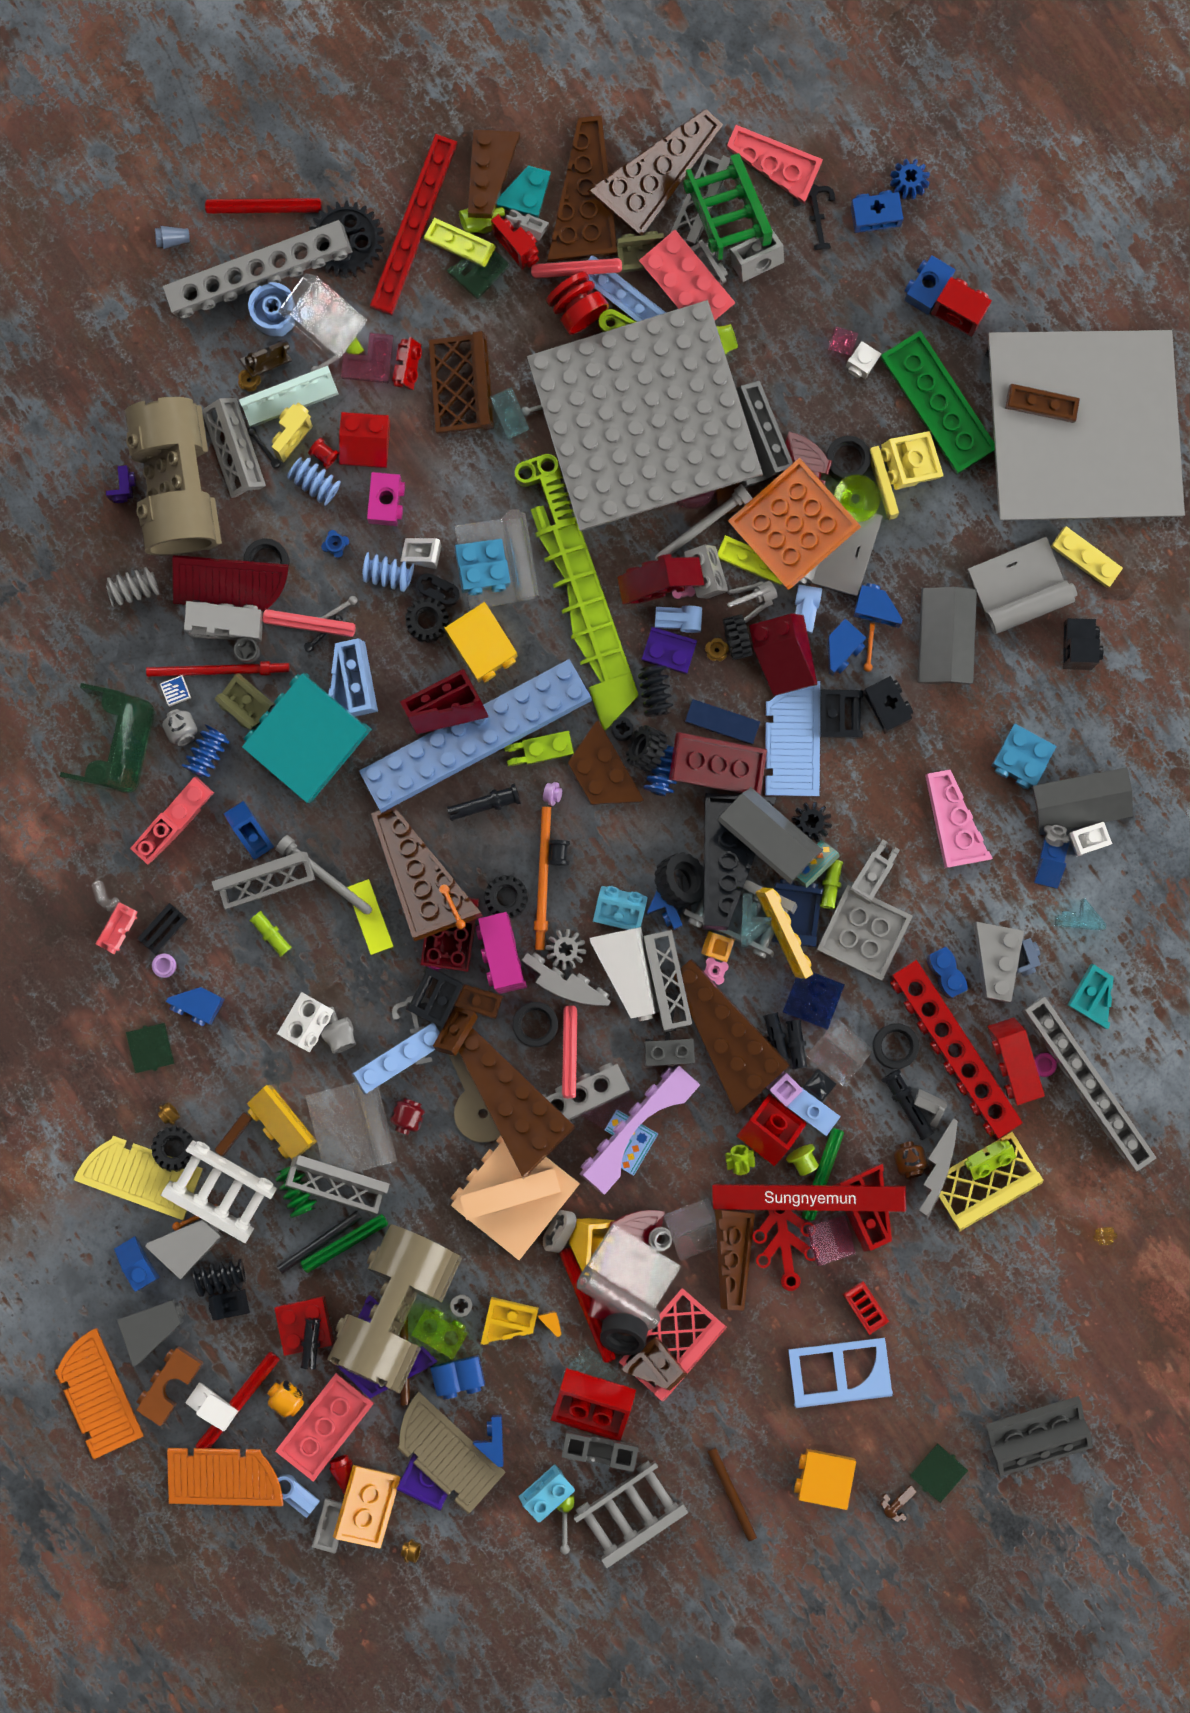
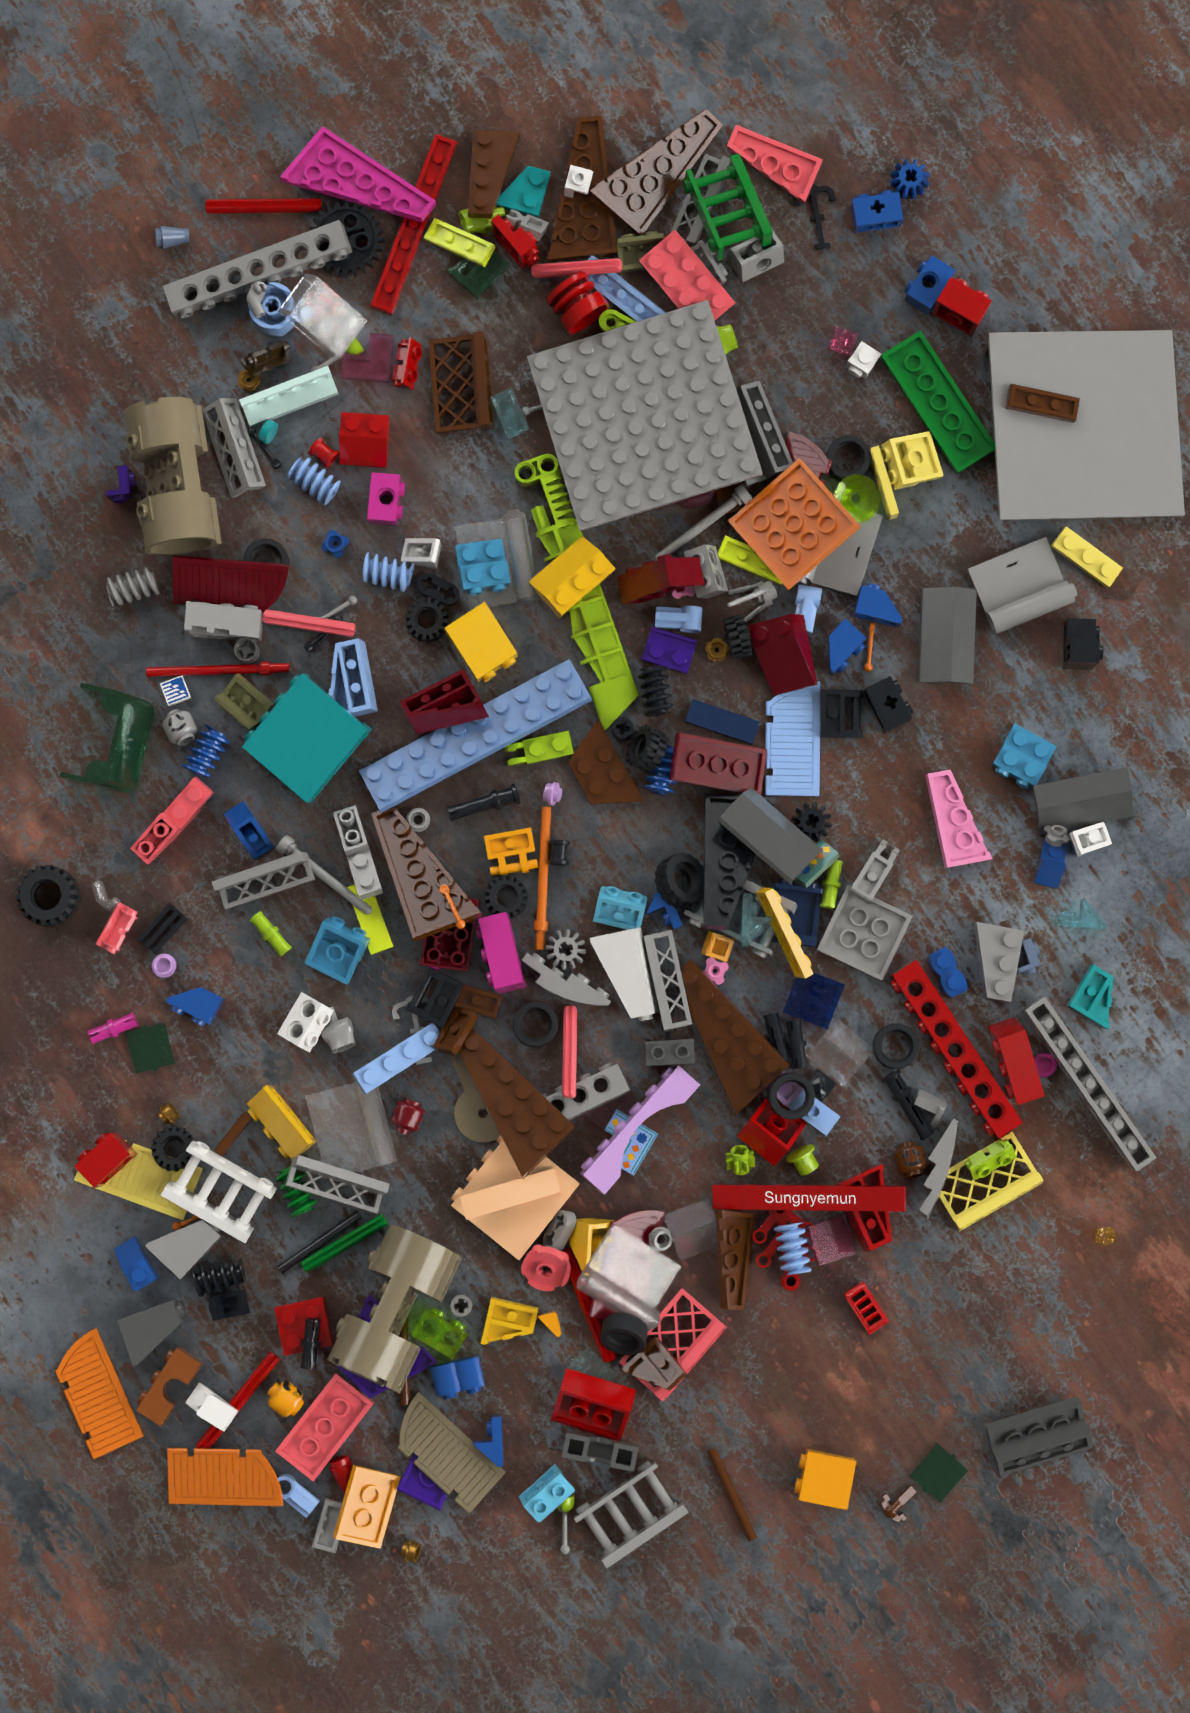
(30, 886): none -> black tyre
(105, 1159): none -> red brick
(112, 1028): none -> dark pink pin
(255, 297): none -> light grey arm
(268, 431): none -> teal tile
(295, 425): light yellow plate -> none
(337, 949): none -> dark azure plate
(344, 172): none -> dark pink wing
(358, 852): none -> light grey slope
(418, 812): none -> light grey plate
(511, 844): none -> light orange plate
(550, 1257): none -> coral plate
(571, 576): none -> yellow slope
(578, 181): none -> white bracket
(792, 1248): none -> light blue piece
(809, 1096): none -> black tyre
(825, 1165): green axle -> none
(874, 1386): light blue window -> none

